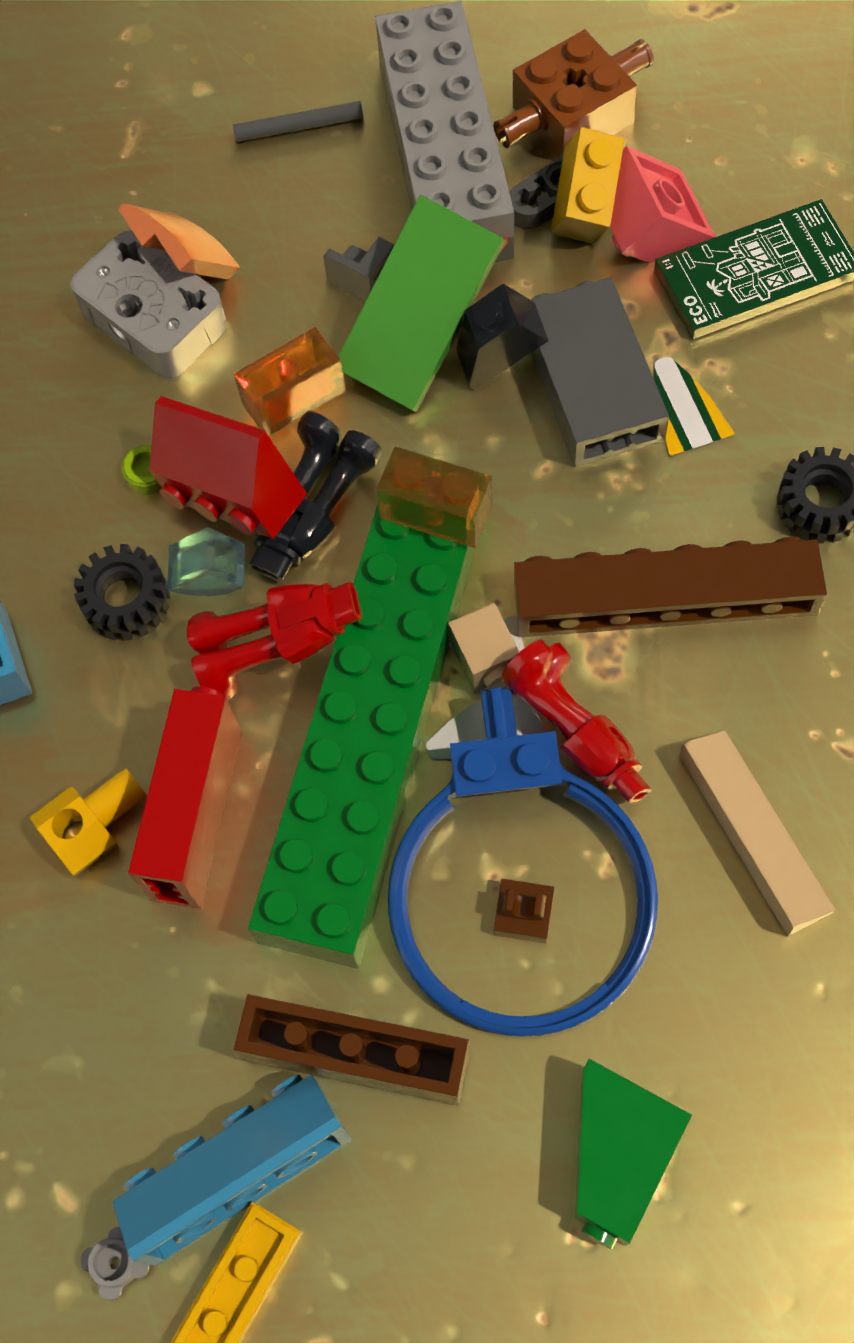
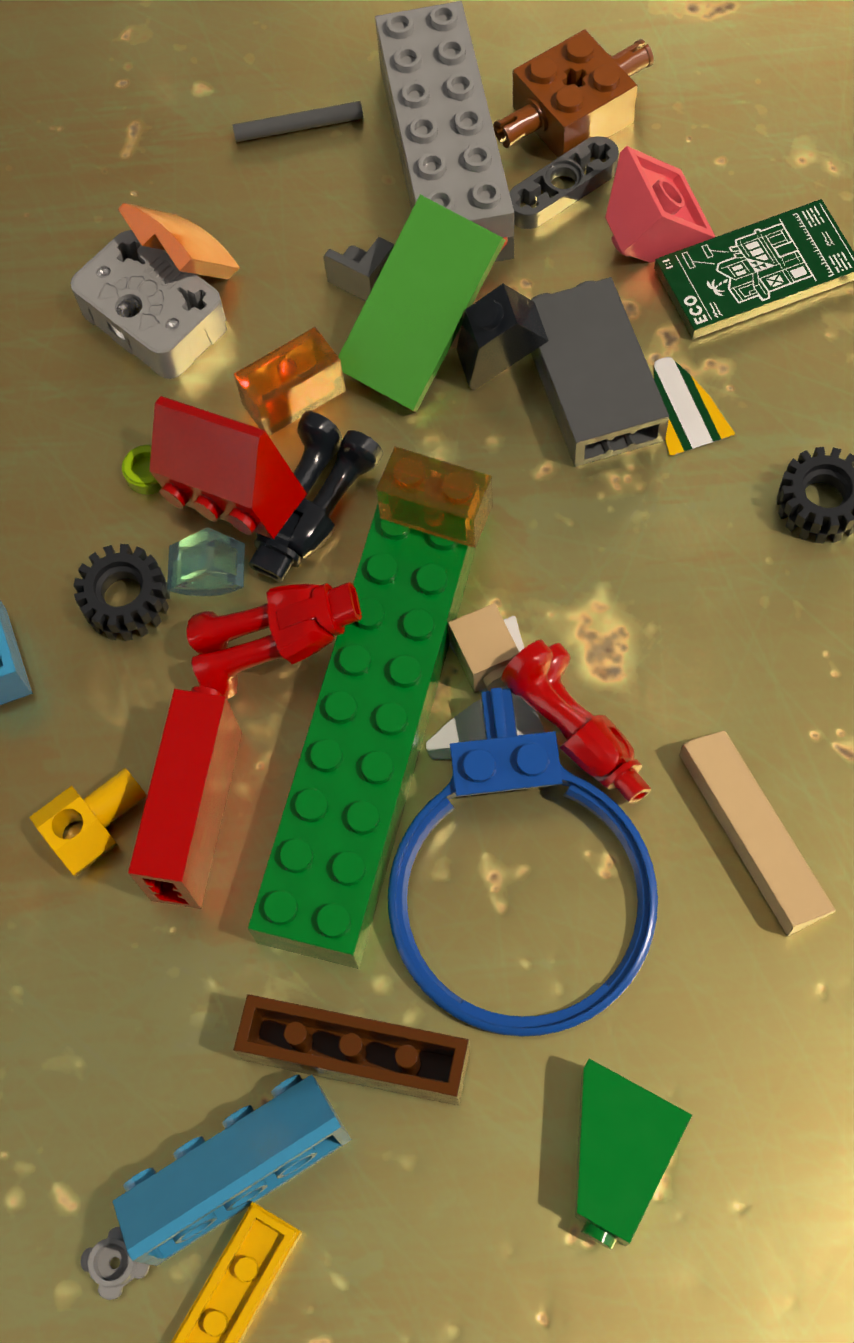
(523, 911): reddish brown tile -> none
(587, 185): yellow brick -> none
(669, 587): reddish brown brick -> none

